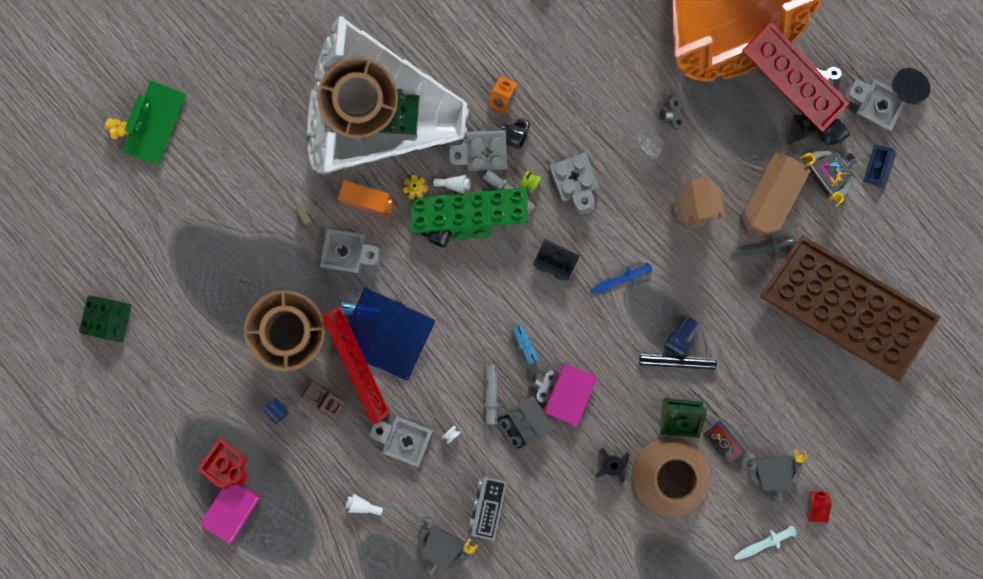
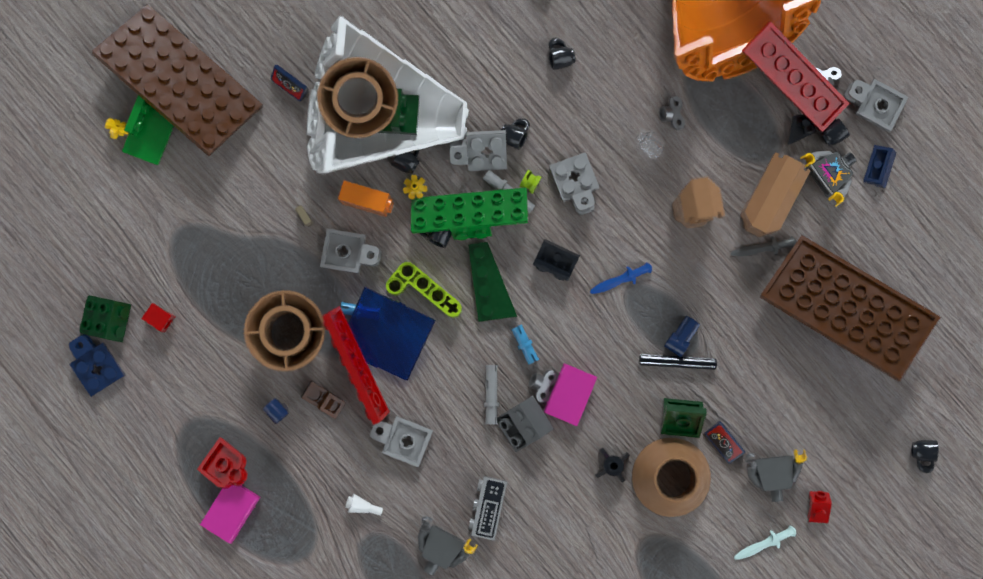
(90, 356): none -> dark blue plate
(158, 318): none -> red panel
(177, 79): none -> reddish brown plate
(289, 83): none -> slope
(406, 162): none -> black piece
(427, 292): none -> lime beam
(451, 434): white bush -> none
(458, 184): white cone -> none
(490, 291): none -> dark green wing
(502, 90): orange bracket -> none
(561, 56): none -> black piece
(911, 86): black tile -> none
(925, 451): none -> black piece

